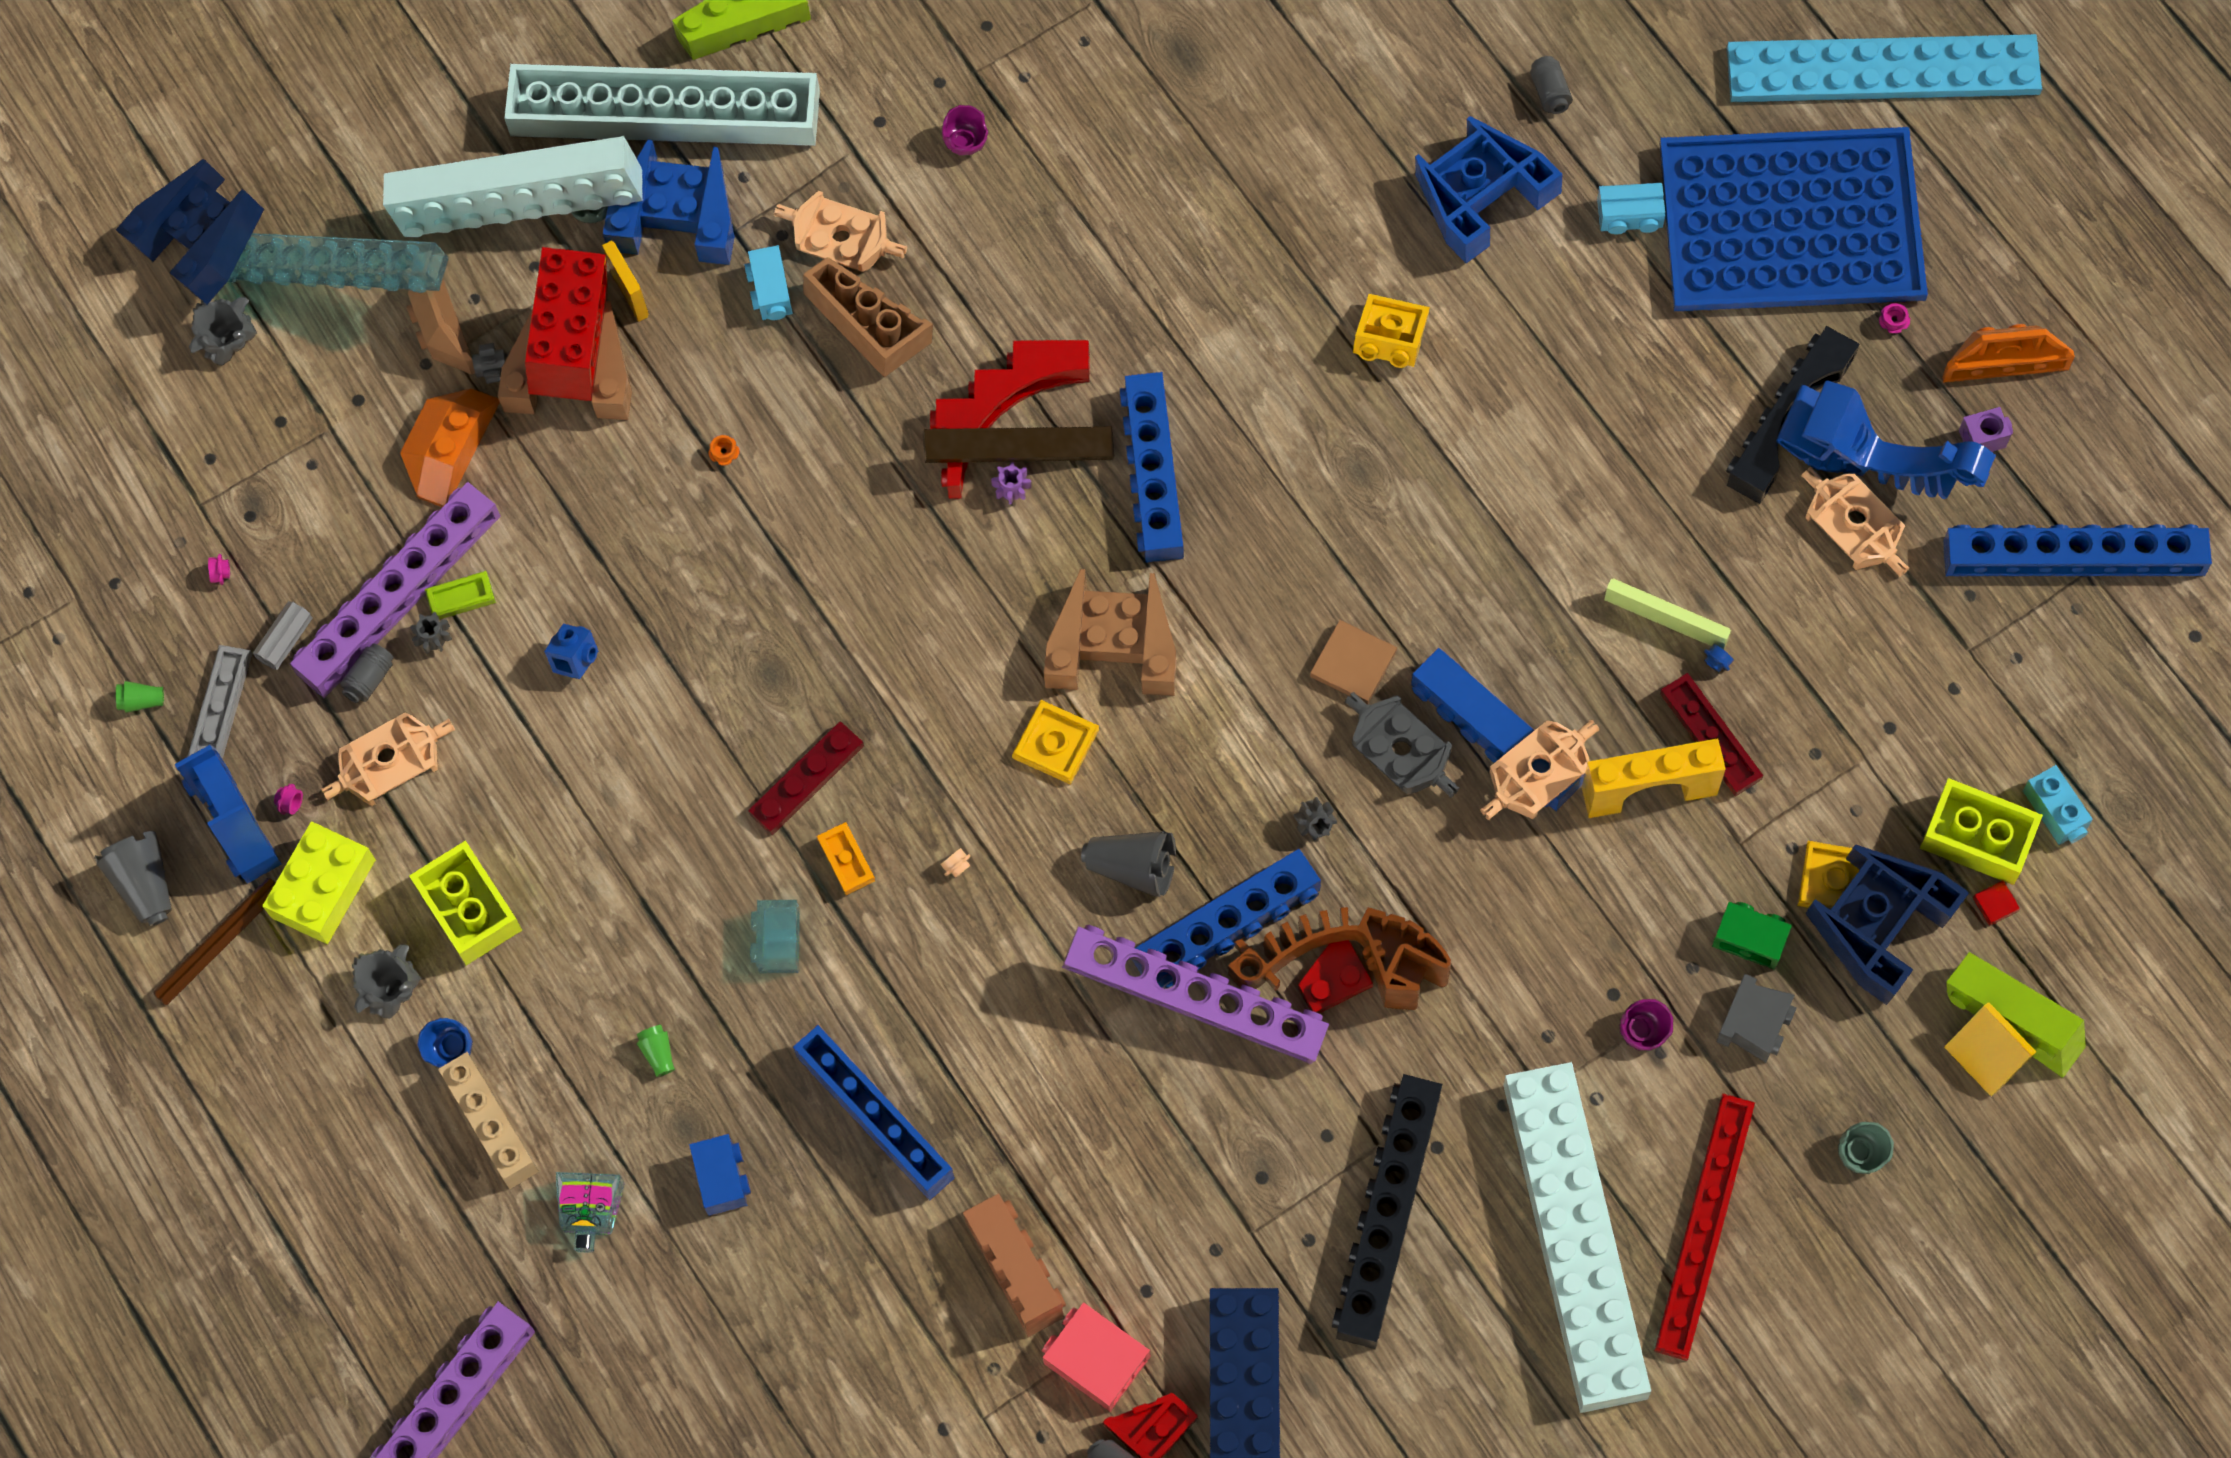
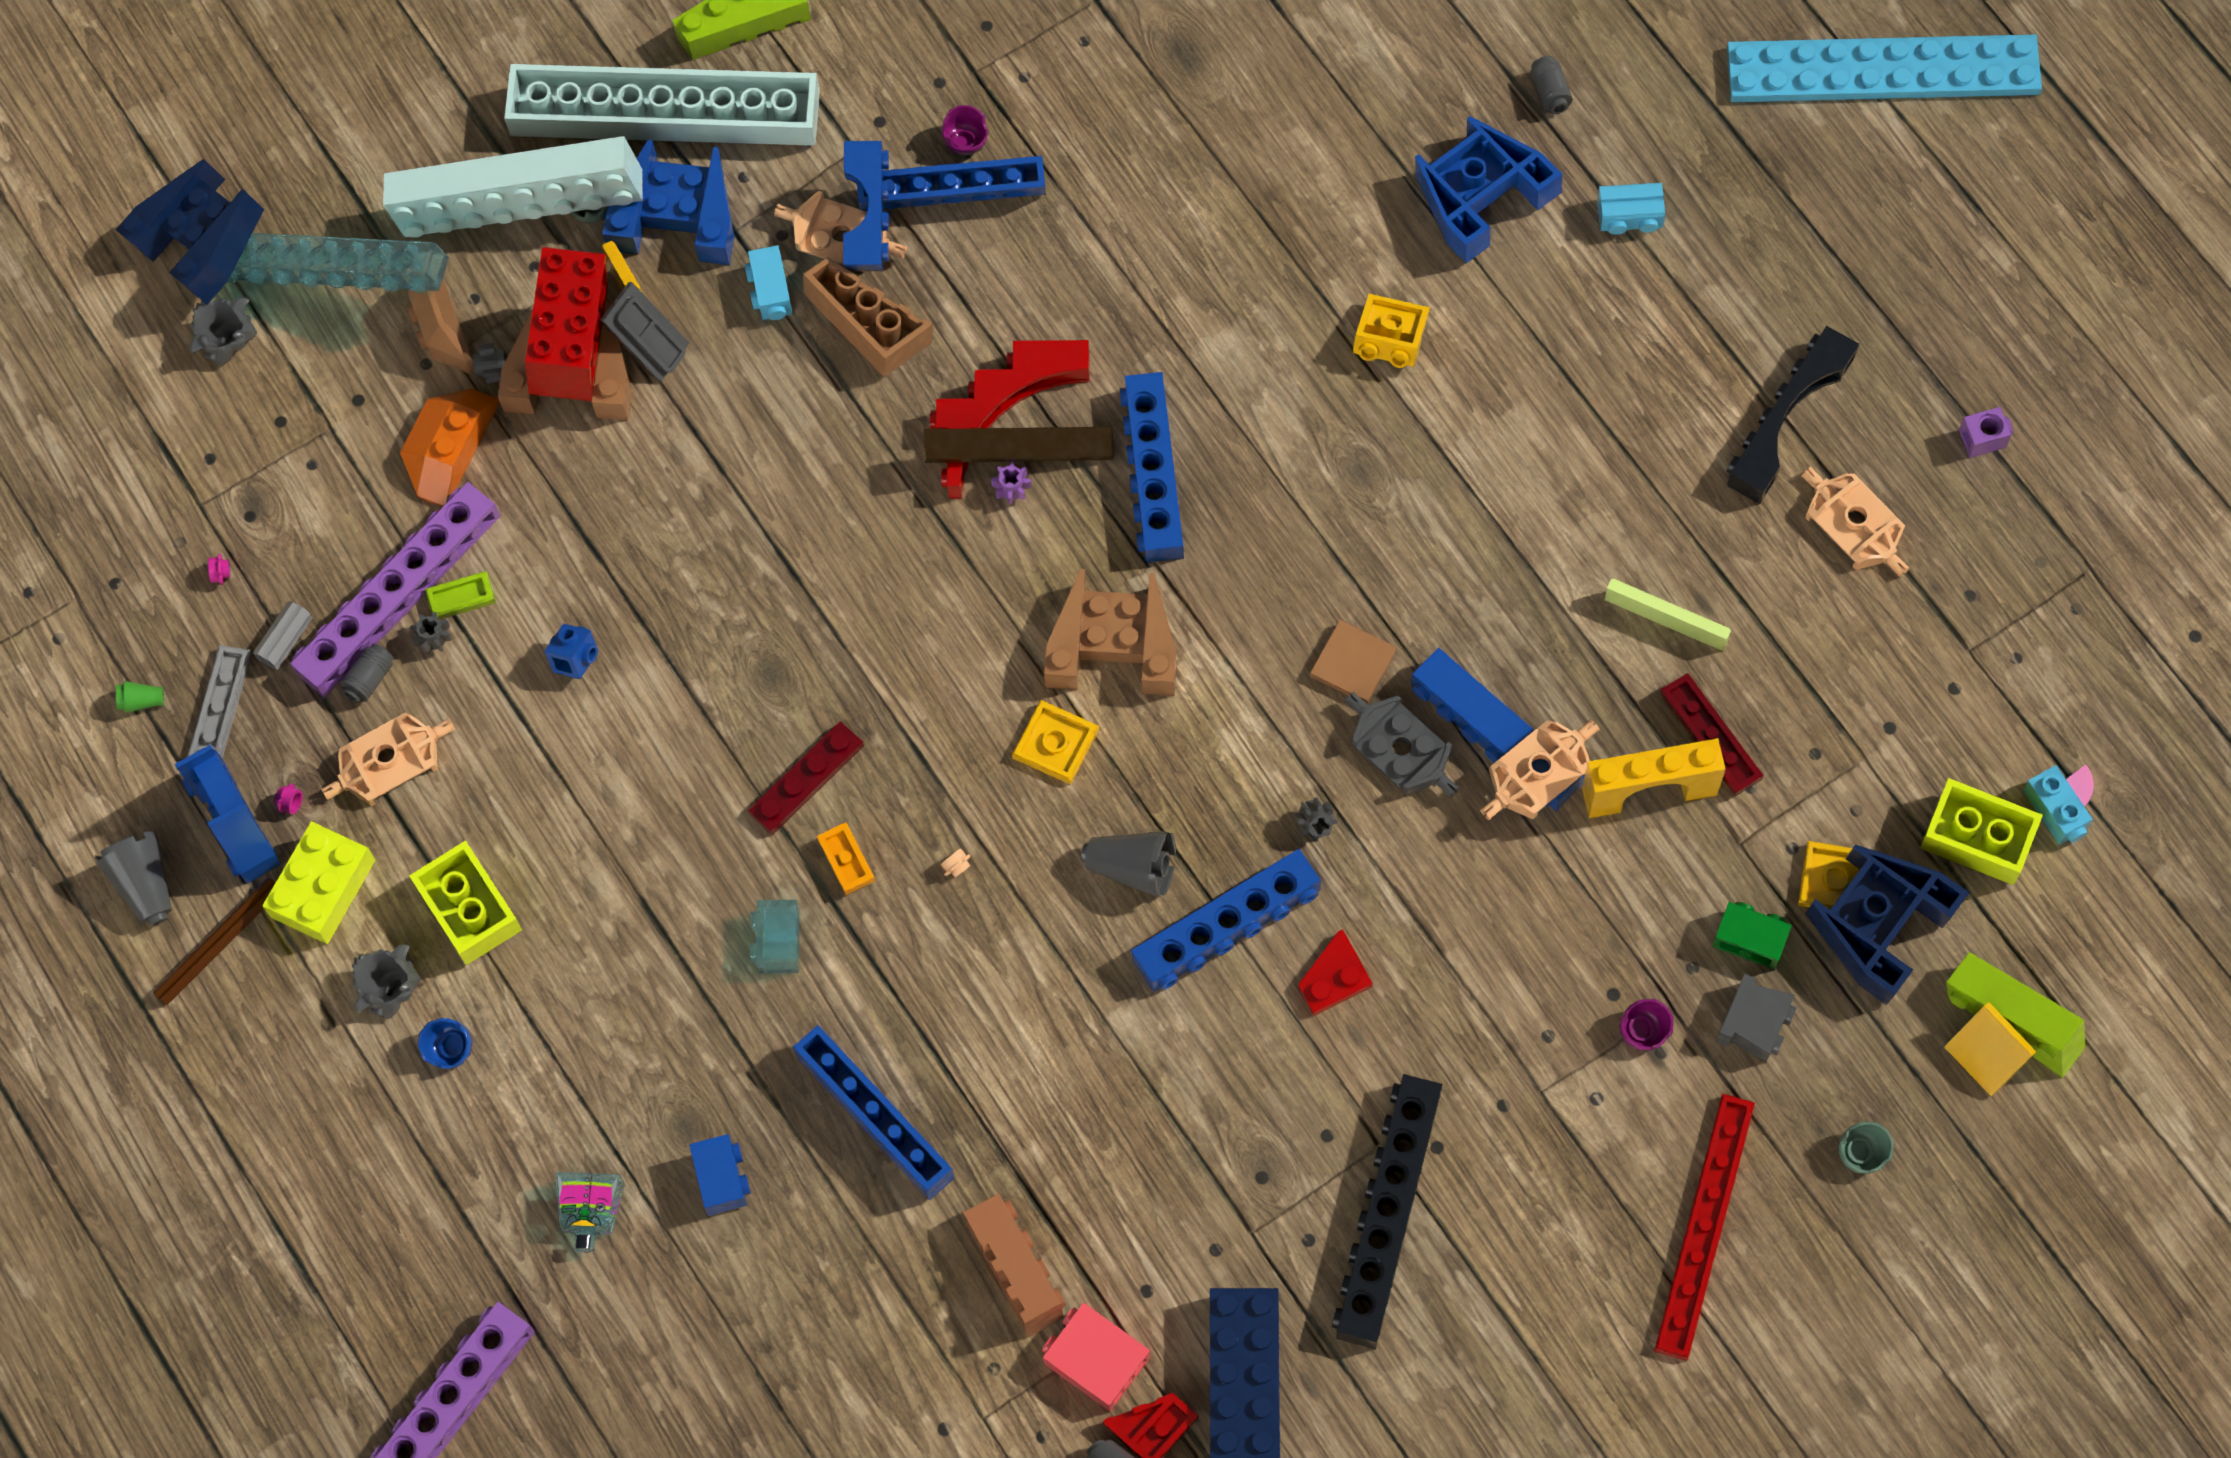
(488, 1120): tan brick -> none
(645, 332): none -> dark grey piece
(656, 1049): bright green cone -> none
(723, 442): orange plate -> none
(864, 244): none -> blue arch
(961, 183): none -> blue brick
(1309, 1023): medium lavender brick -> none
(1393, 950): dark orange piece -> none
(1576, 1238): light aqua brick -> none
(1718, 658): blue plate -> none
(1792, 219): blue plate -> none
(1836, 436): blue piece -> none
(1898, 311): dark pink plate -> none
(1996, 903): red tile -> none
(2008, 353): orange wedge -> none
(2063, 561): blue brick -> none
(2082, 784): none -> bright pink tile

